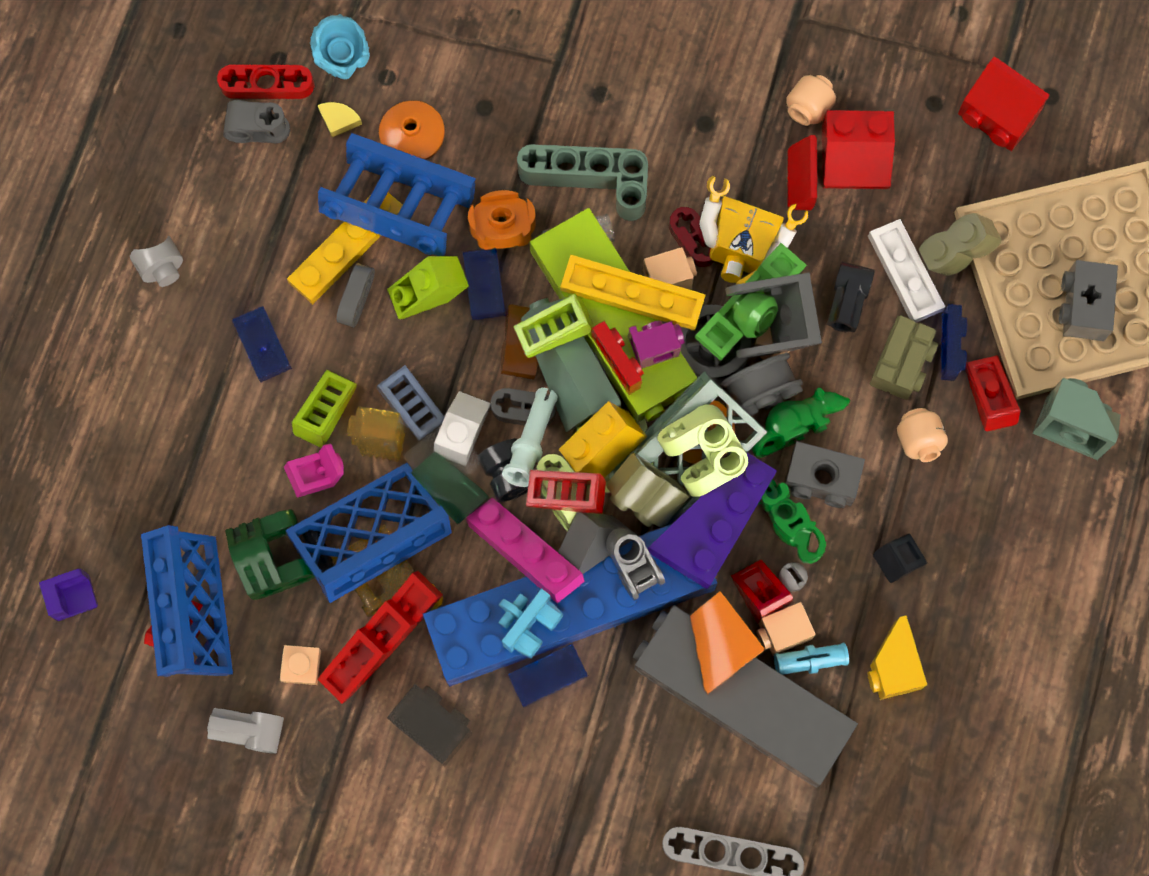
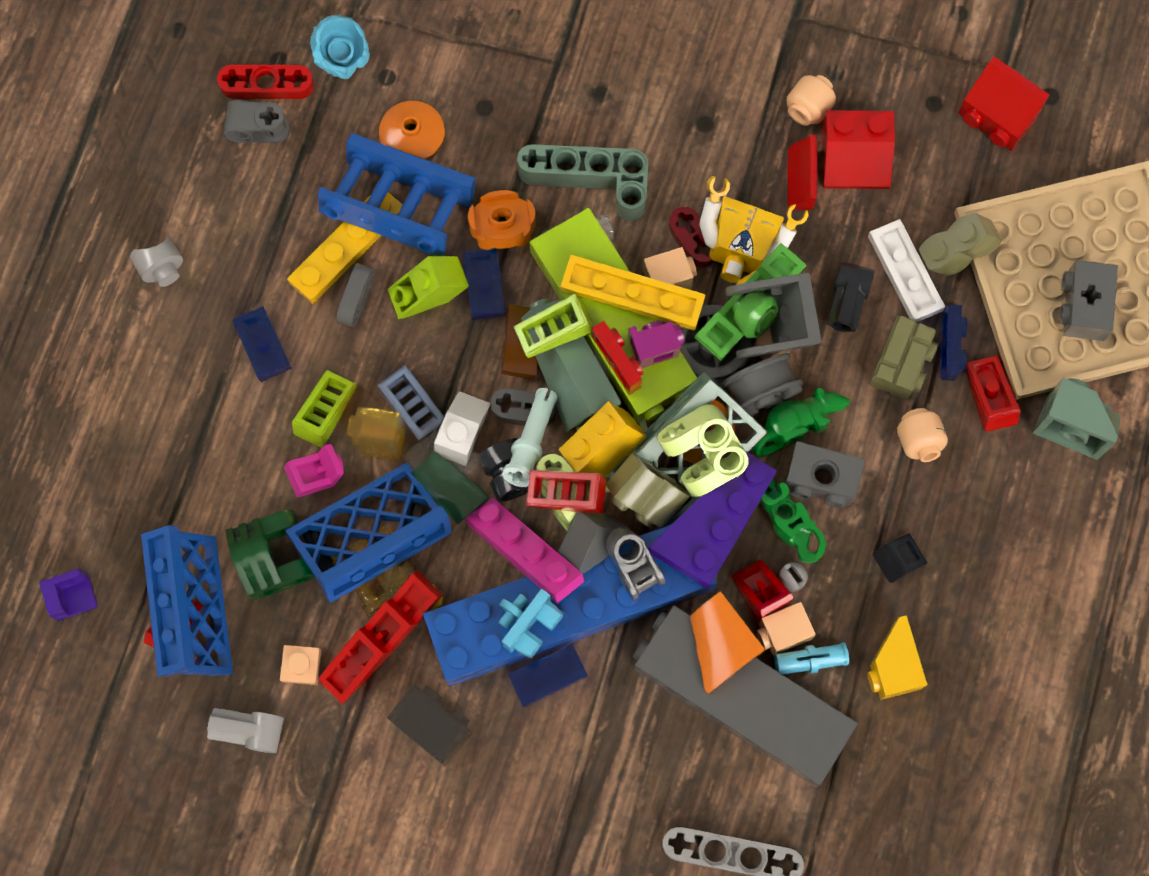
(339, 117): light yellow tile -> none

